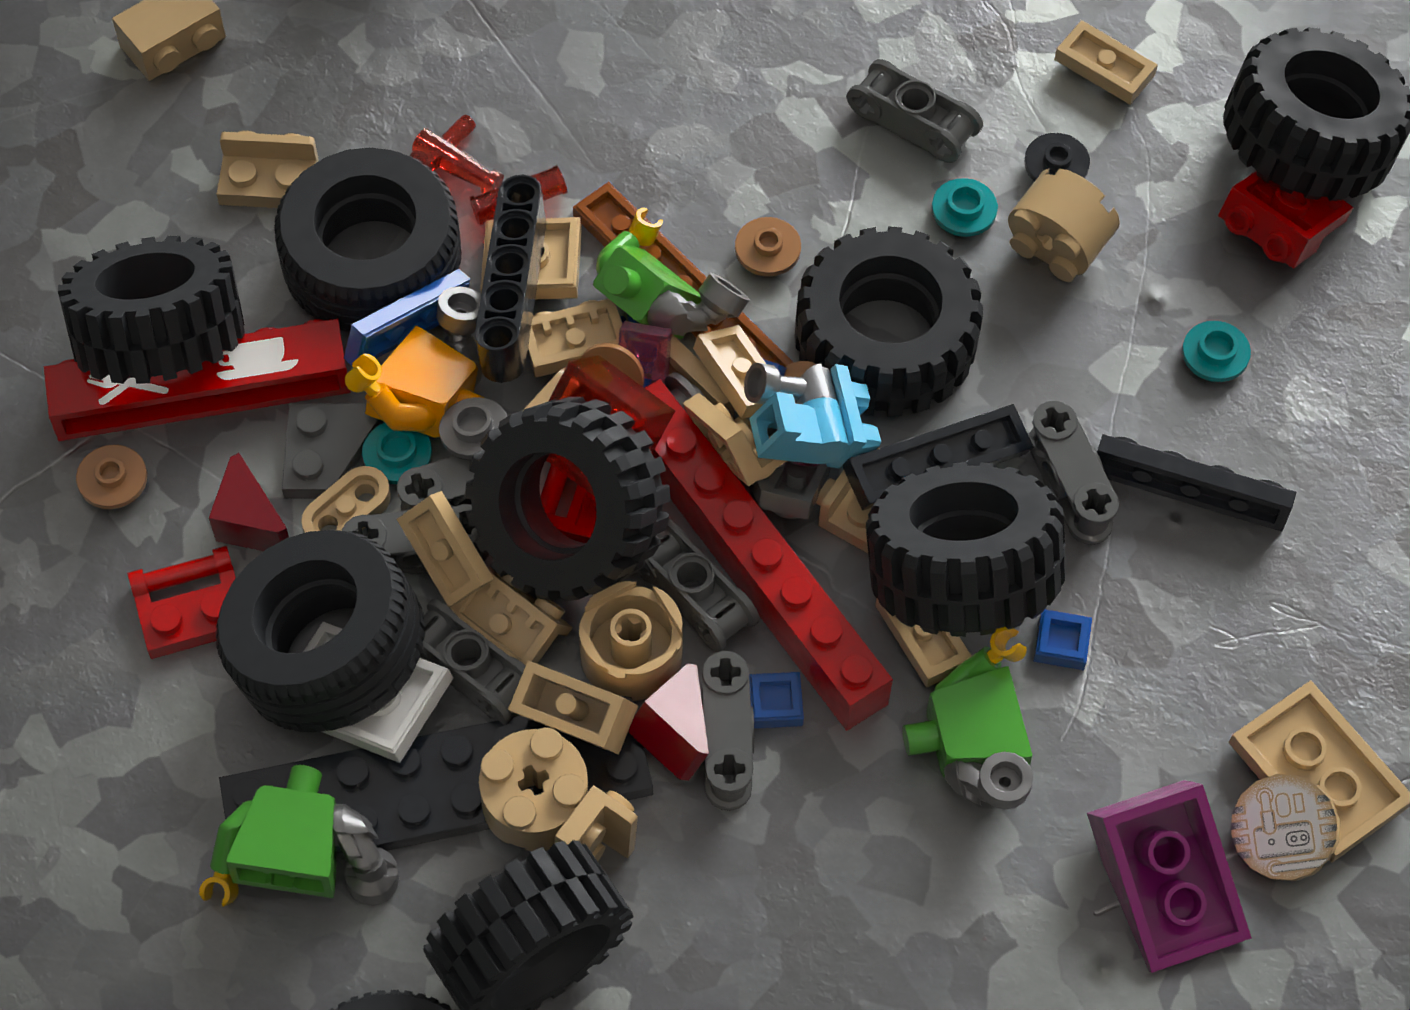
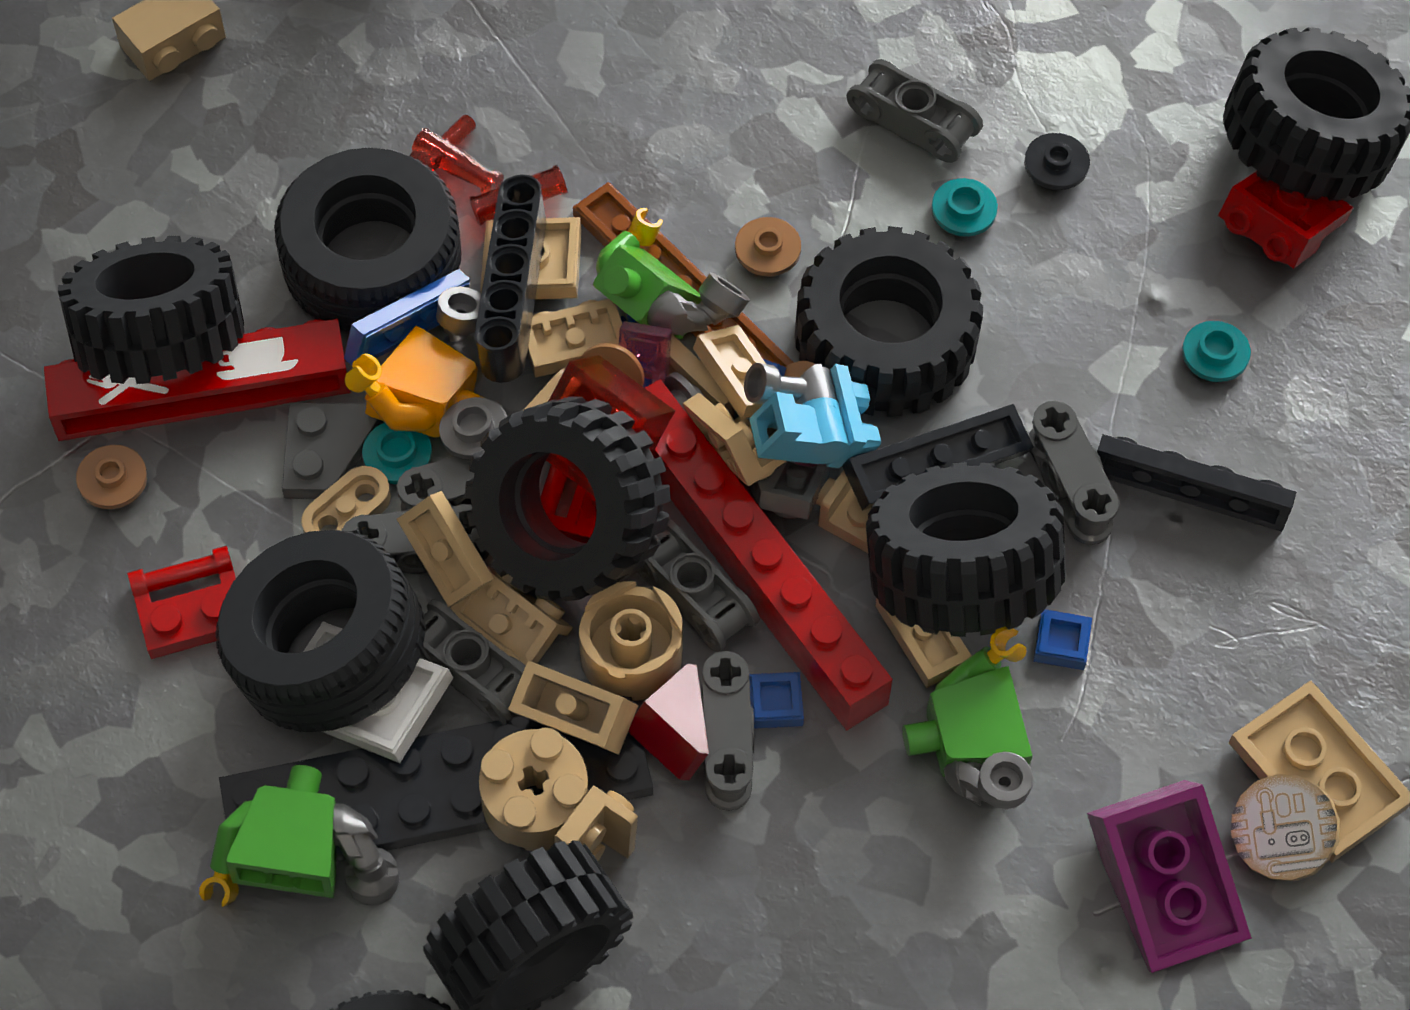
(243, 511): dark red slope -> none
(261, 166): tan bracket -> none
(1062, 223): tan brick -> none
(1105, 62): tan plate -> none

